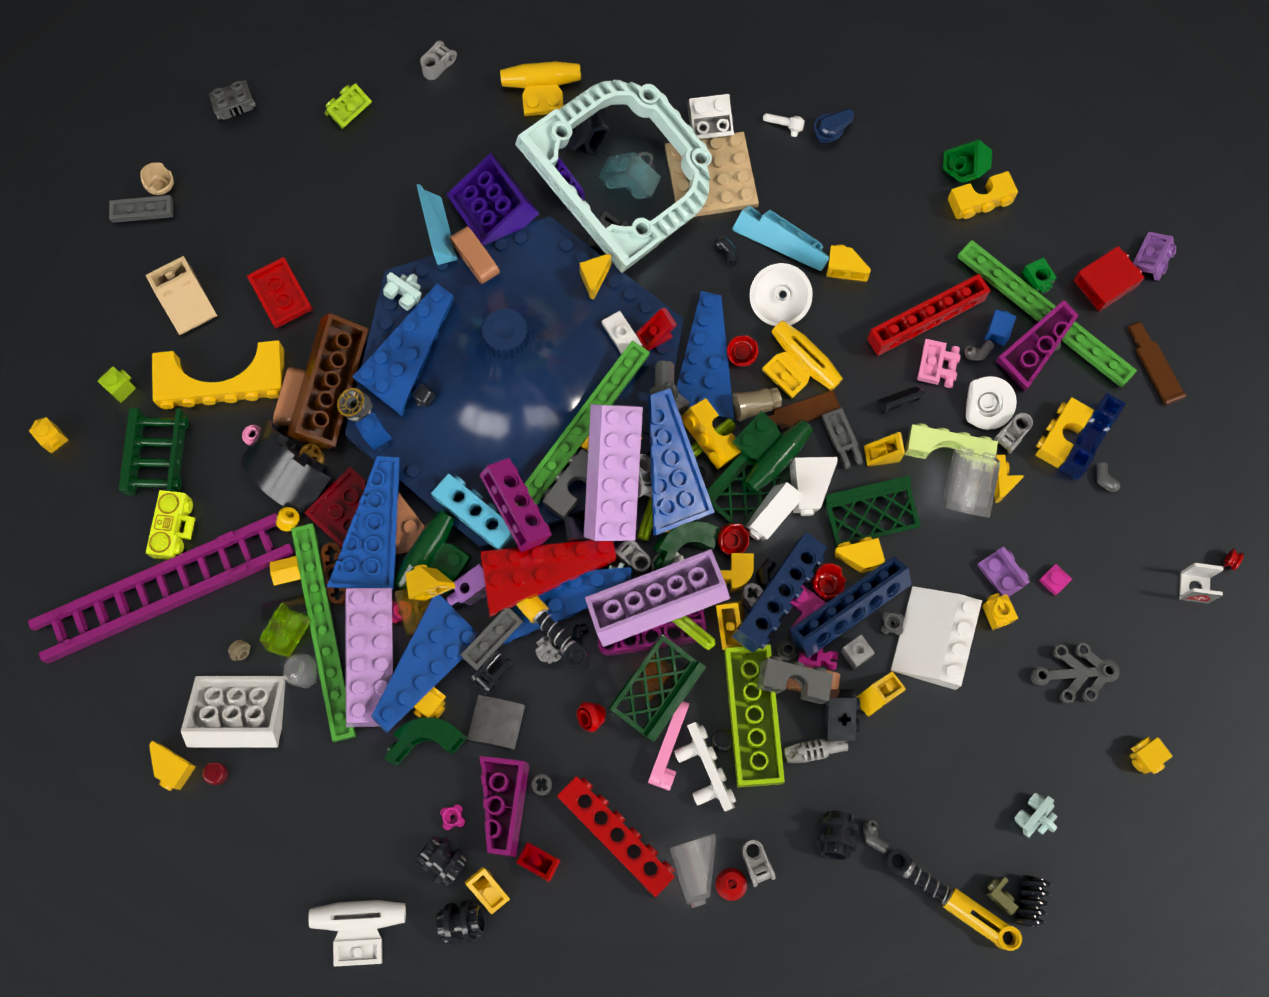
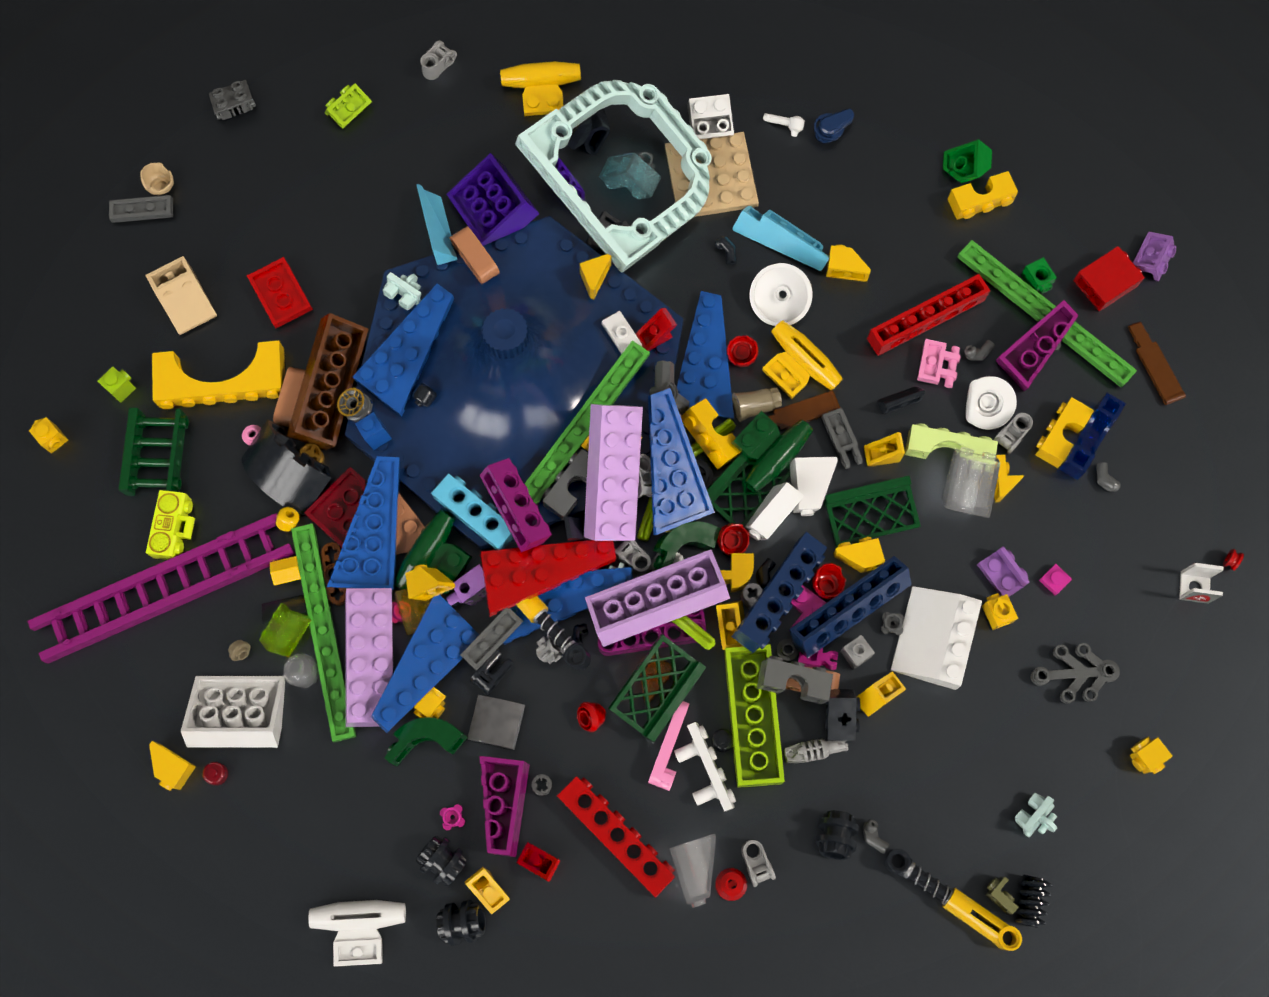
(1000, 327): blue brick -> none

